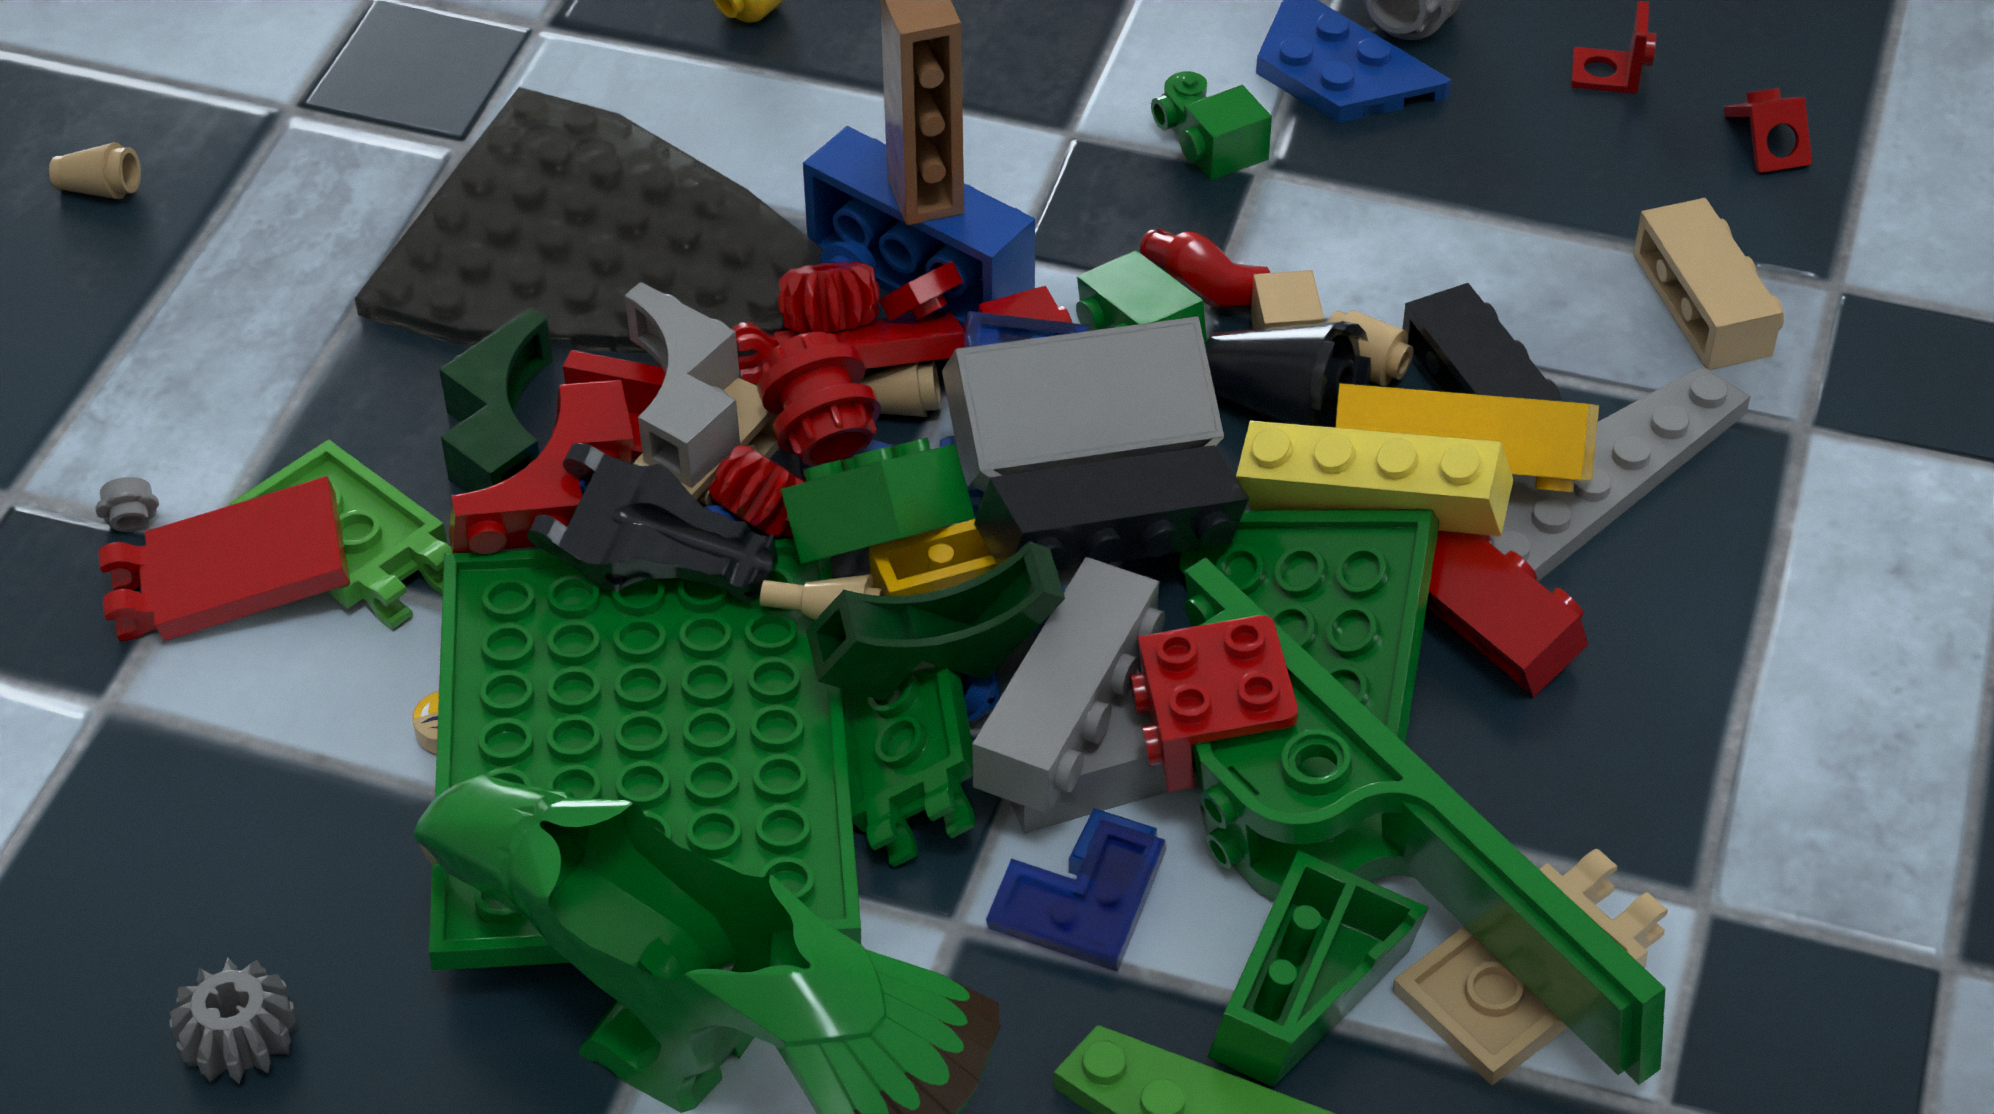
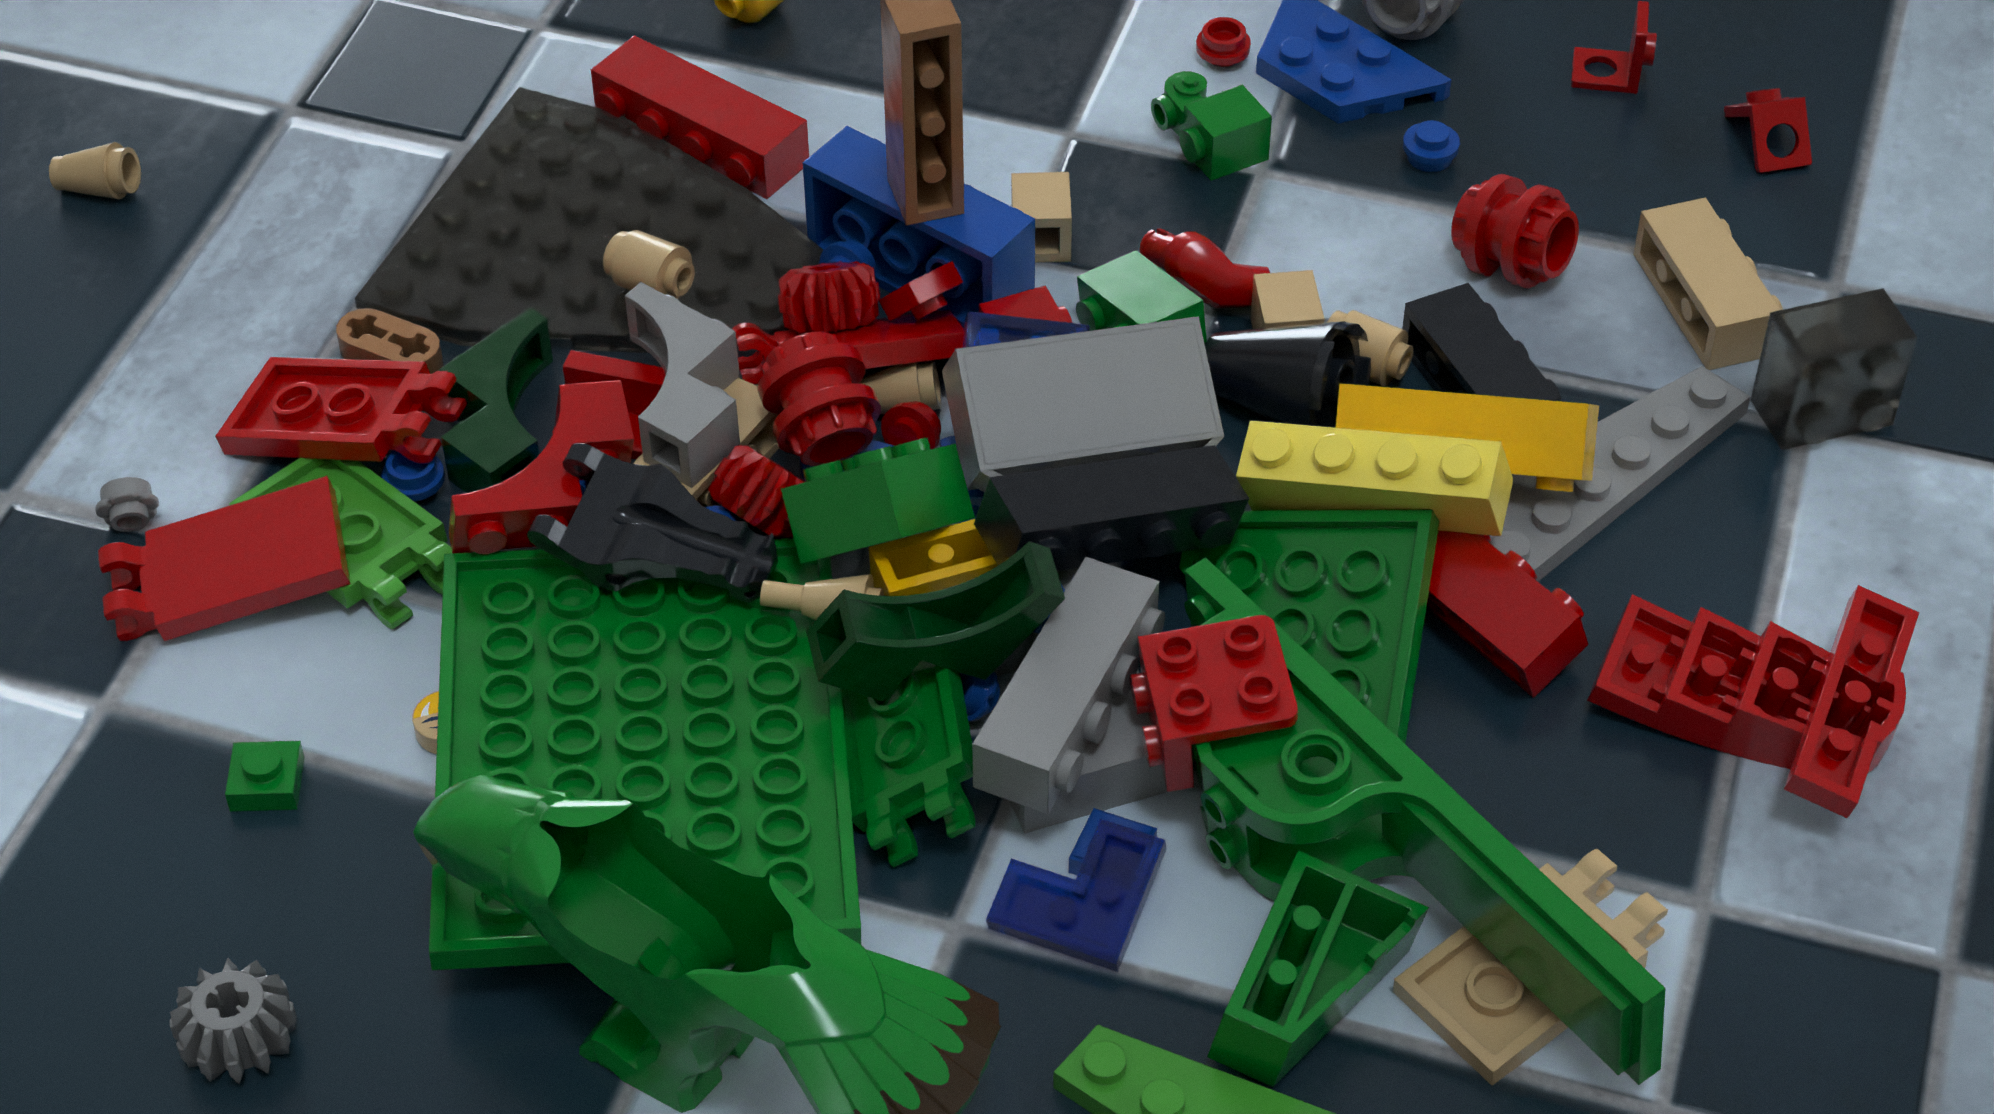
(264, 776): none -> green plate
(340, 410): none -> red tile
(381, 336): none -> medium nougat beam
(412, 478): none -> blue plate
(649, 260): none -> tan brick
(702, 115): none -> red brick
(911, 422): none -> red plate
(1049, 202): none -> tan brick
(1223, 42): none -> red plate
(1431, 145): none -> blue plate
(1515, 228): none -> red piece
(1768, 693): none -> red slope
(1832, 368): none -> clear smoke brick

